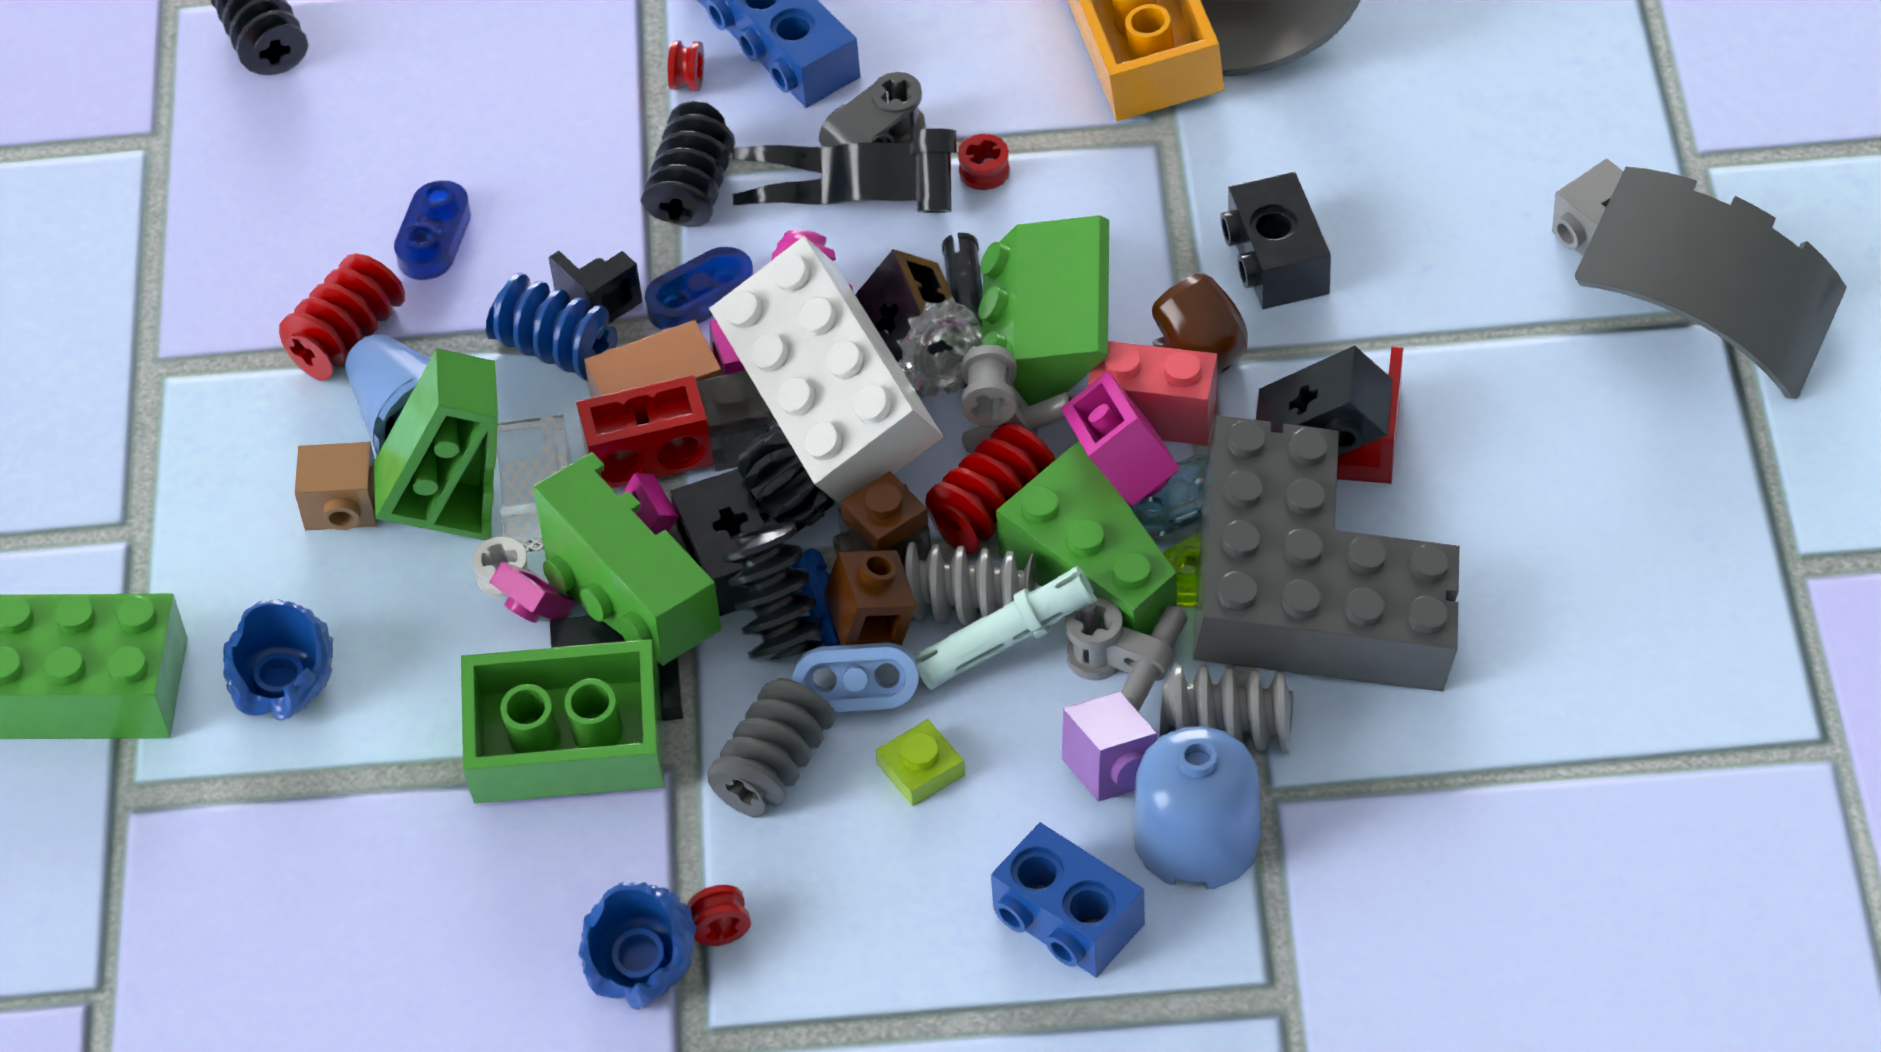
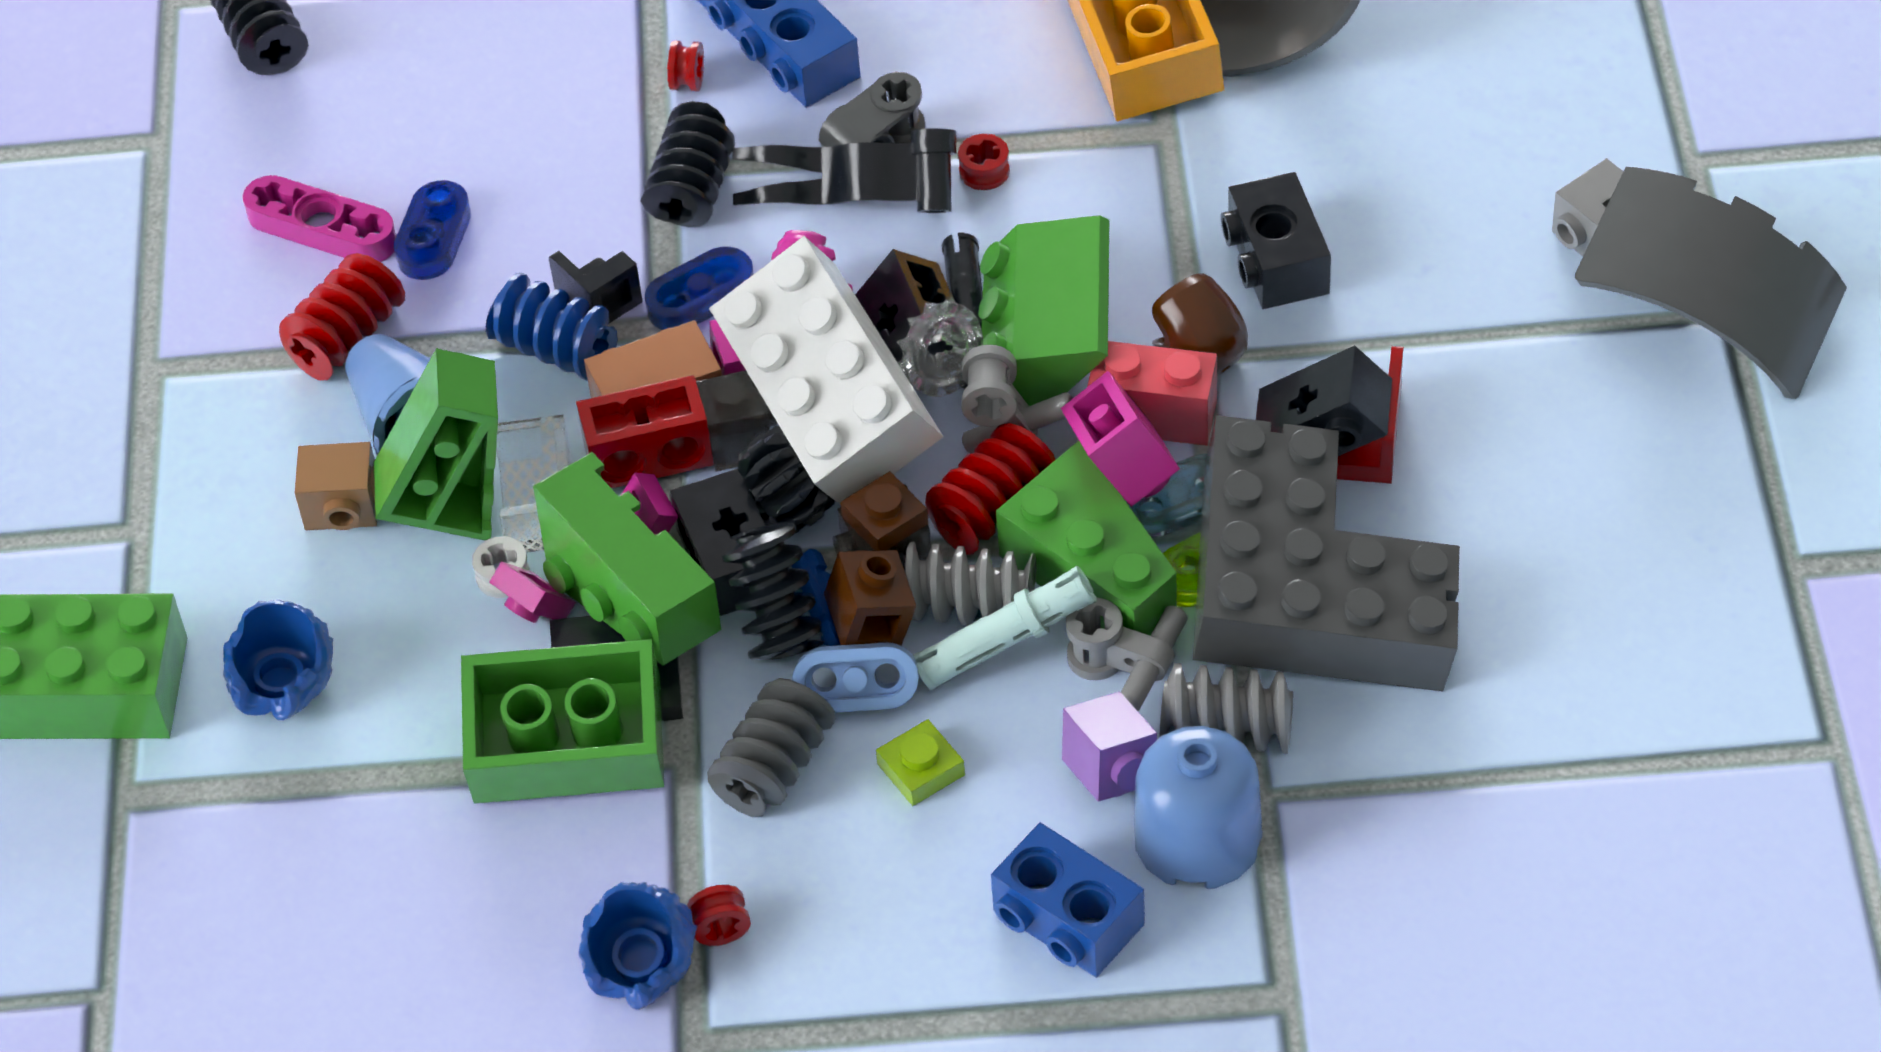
(303, 202): none -> dark pink beam

